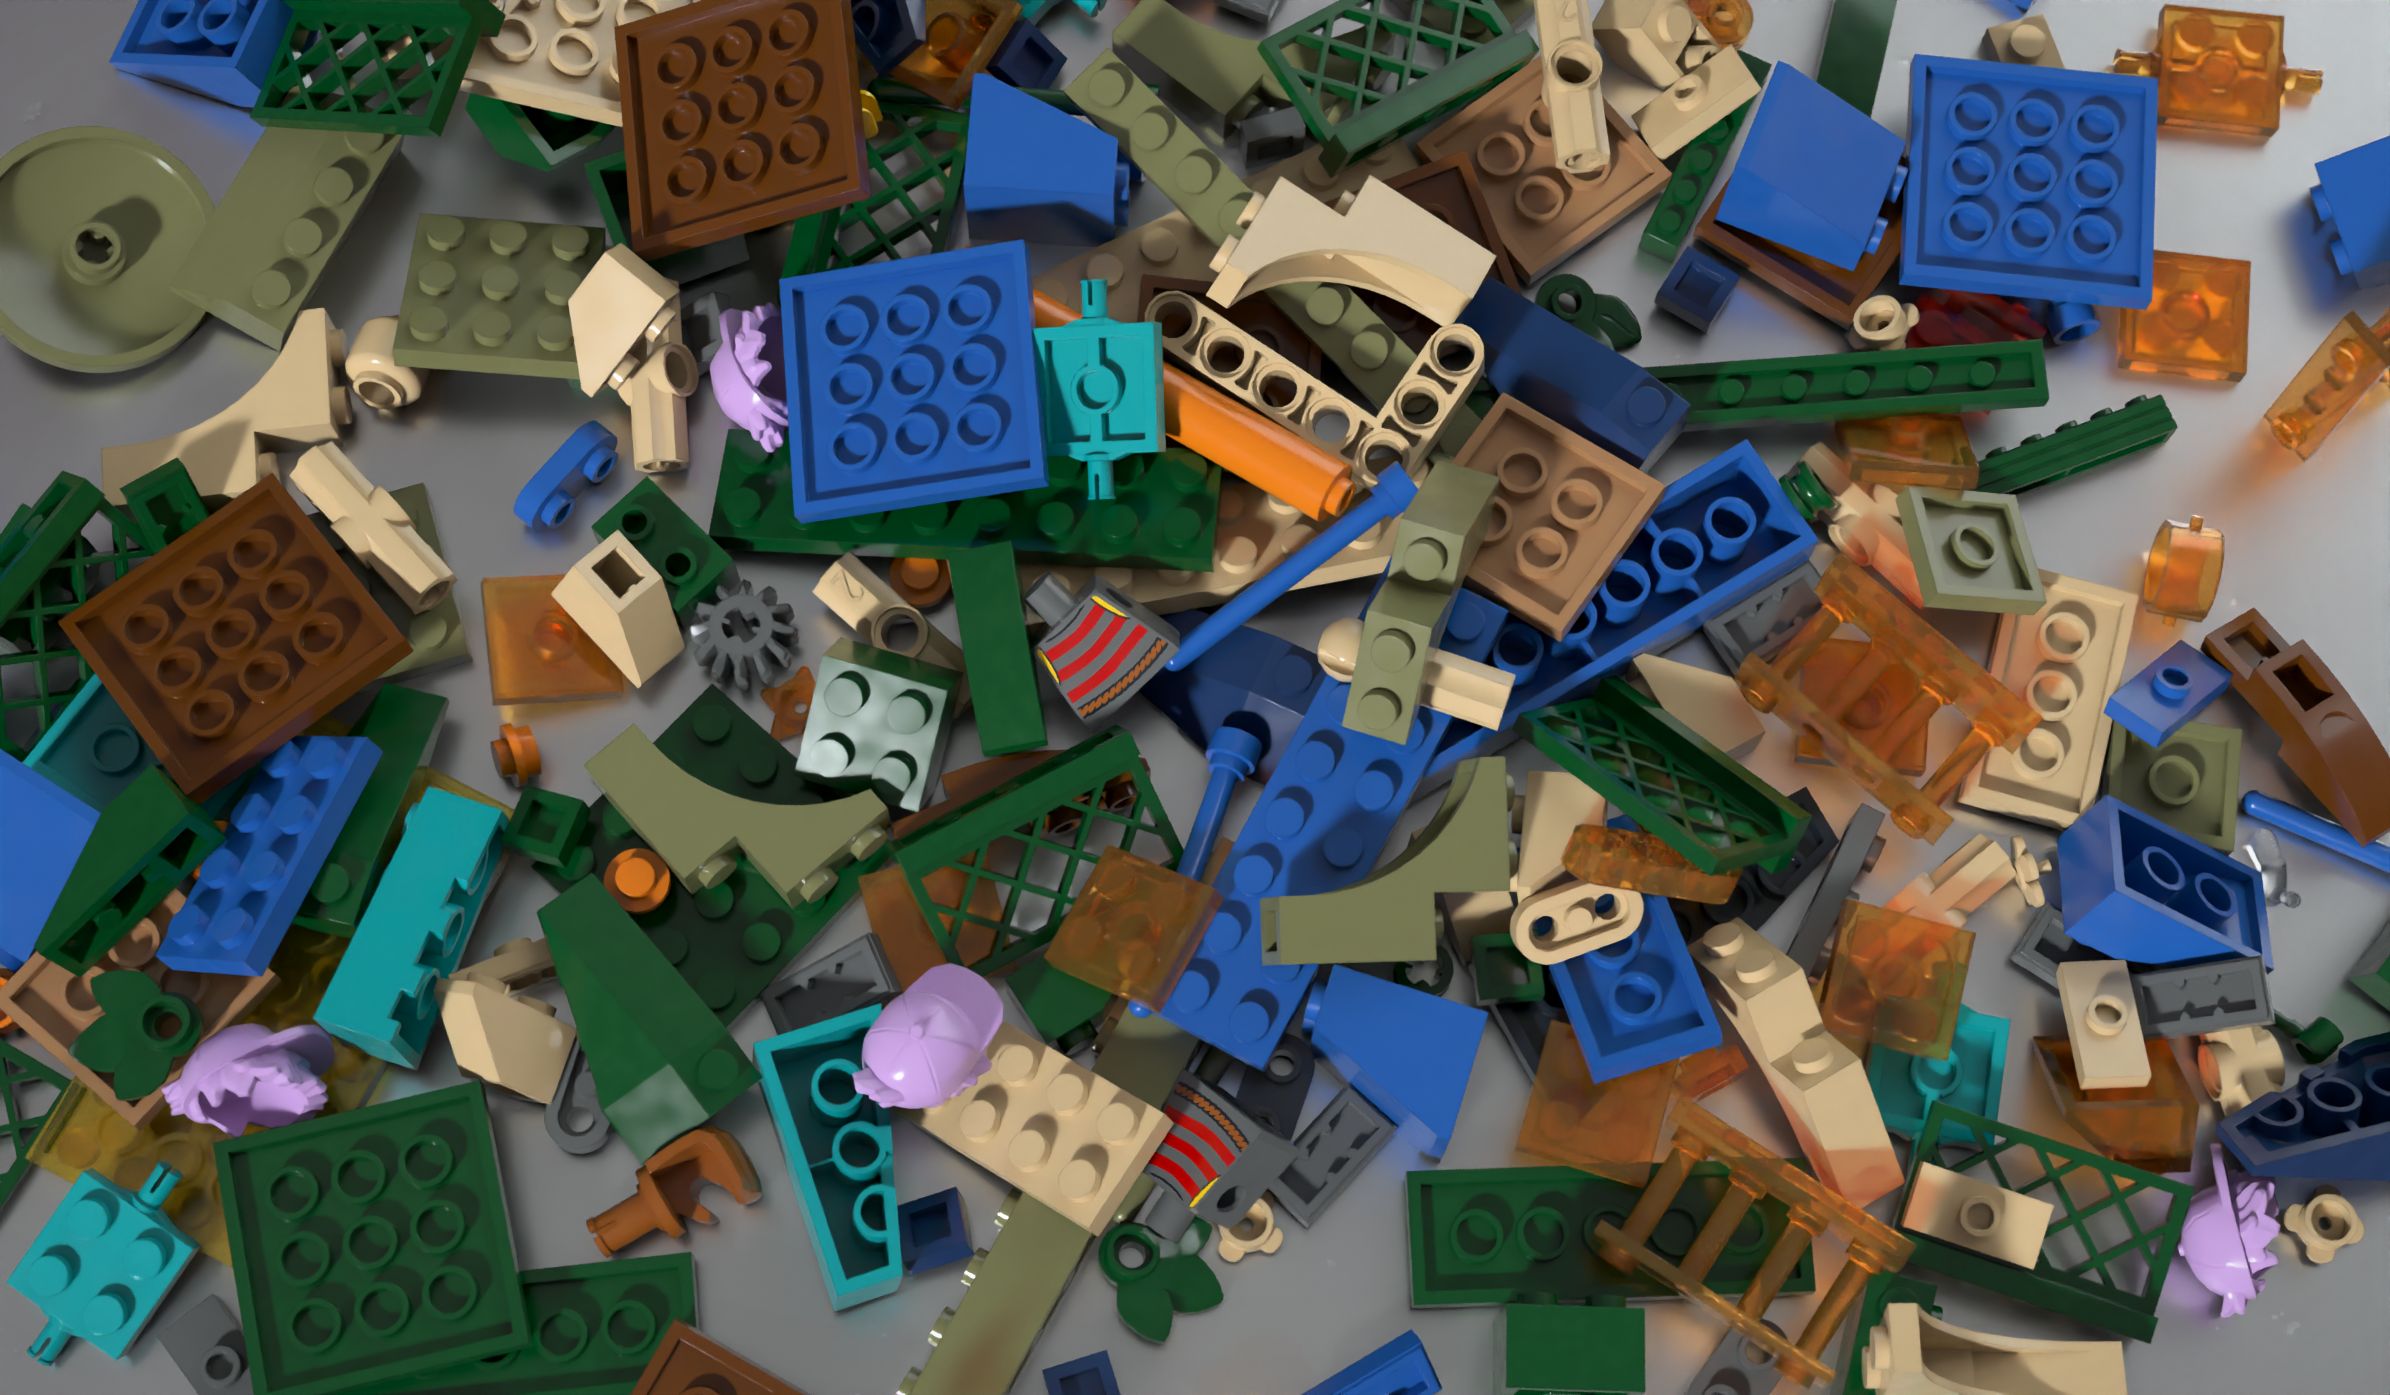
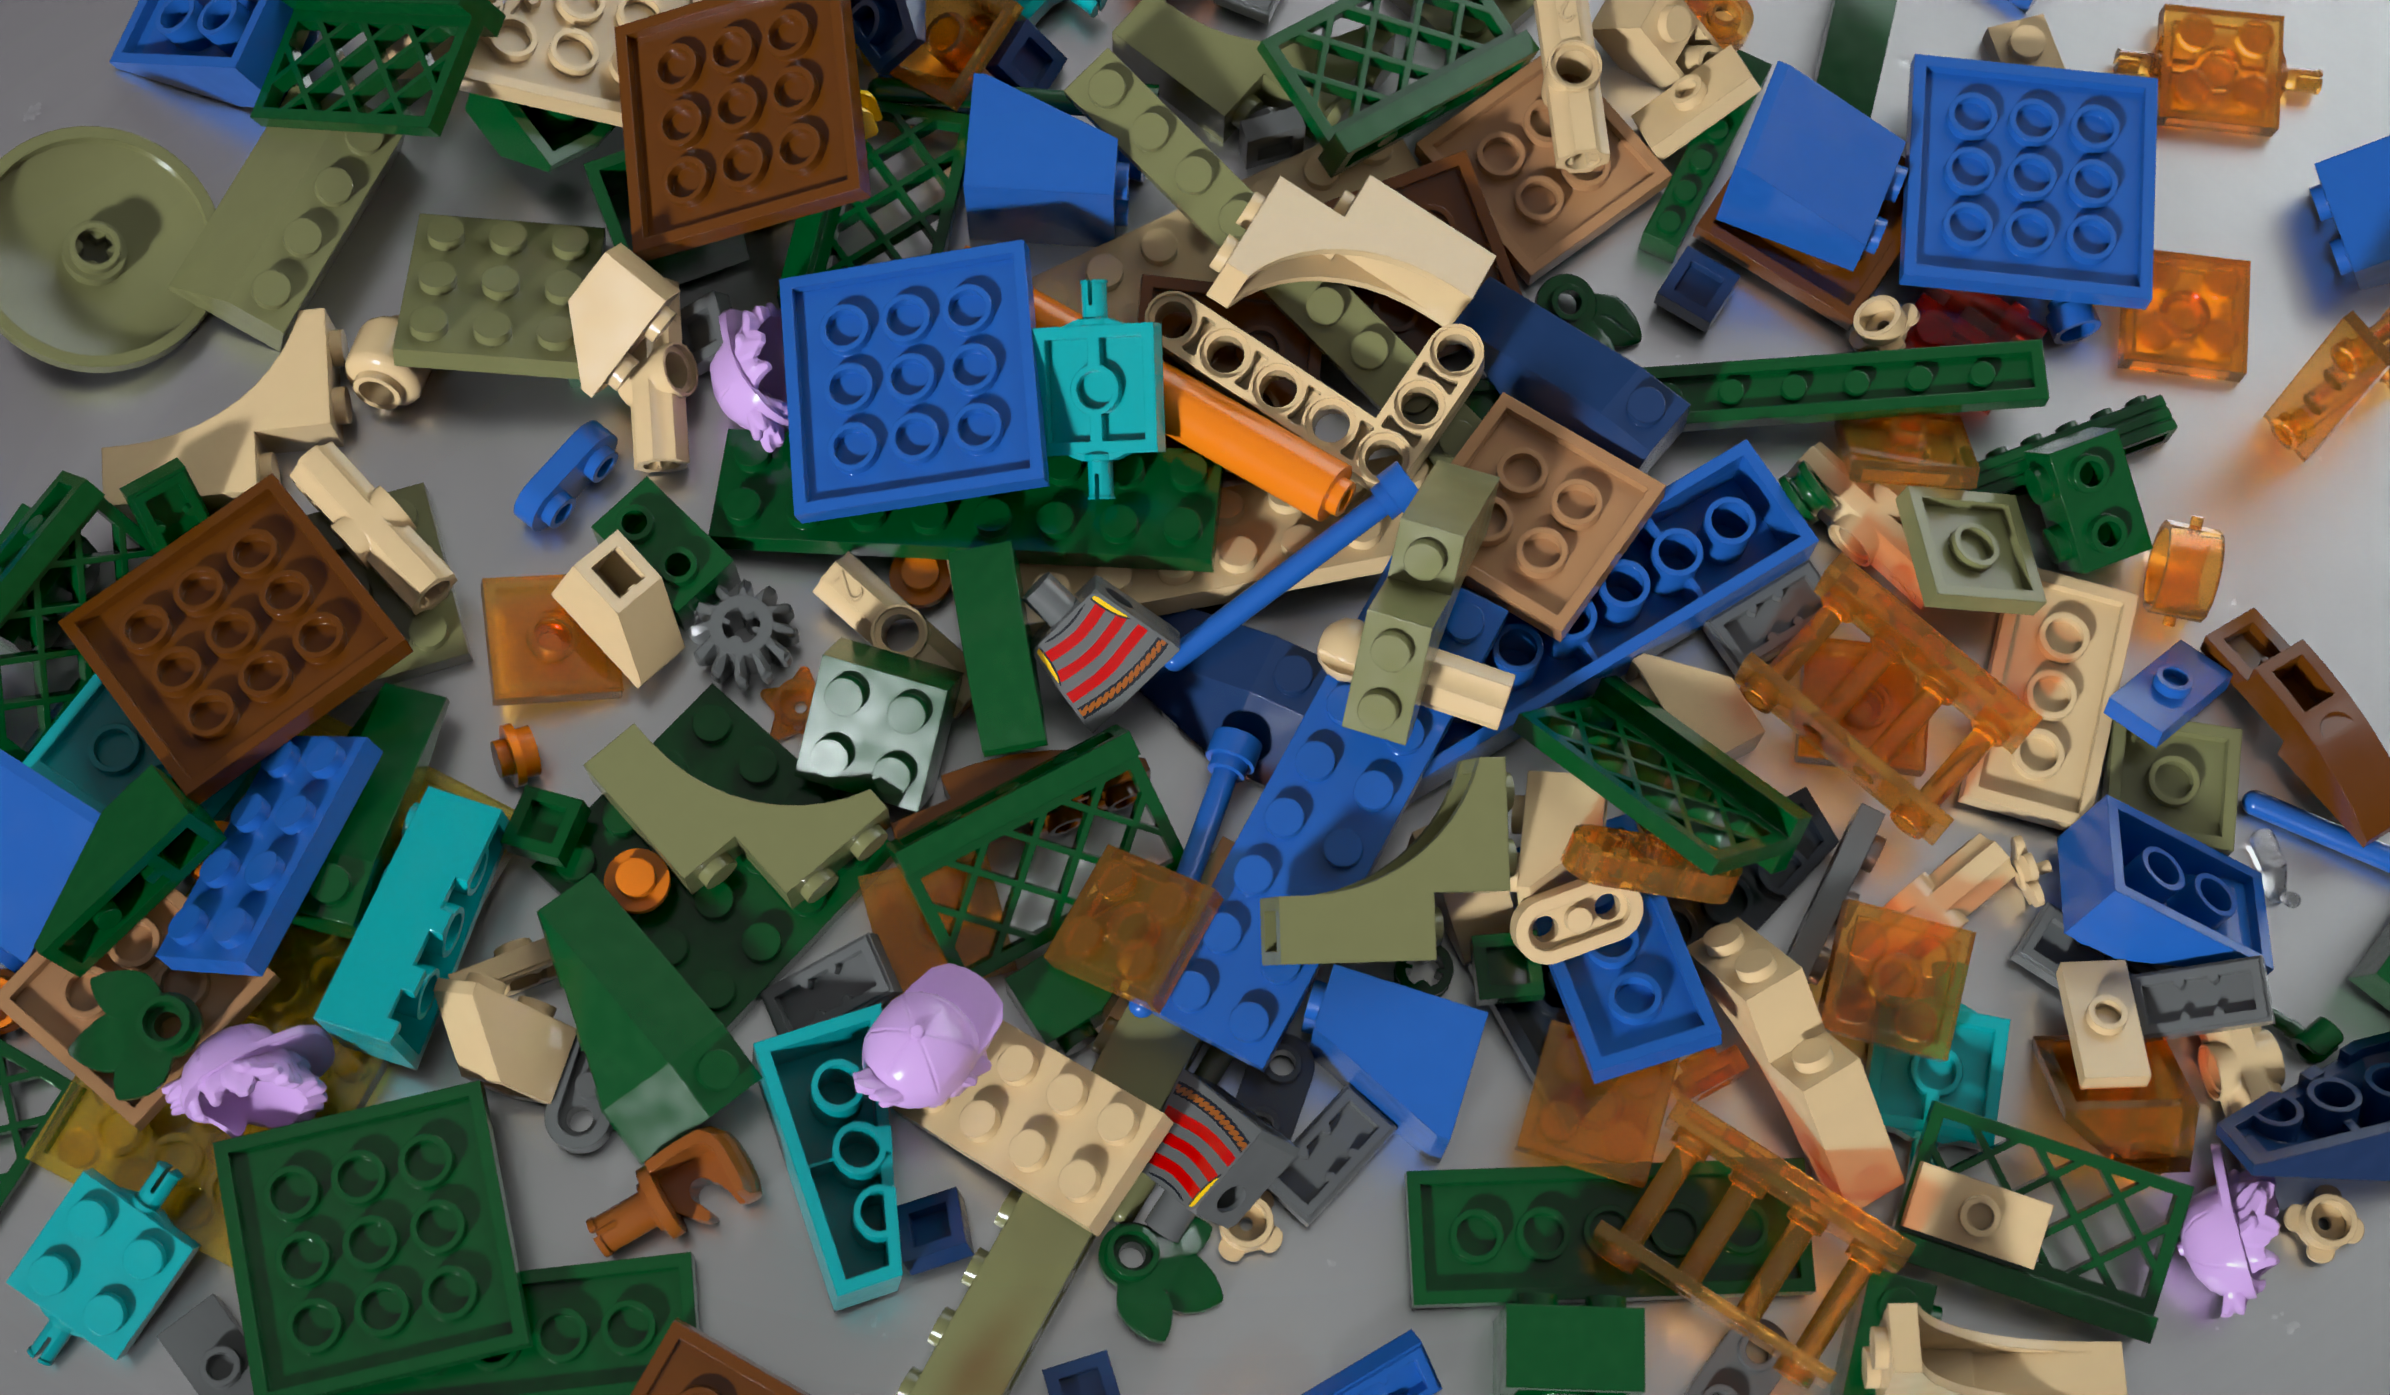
(2086, 500): none -> dark green brick

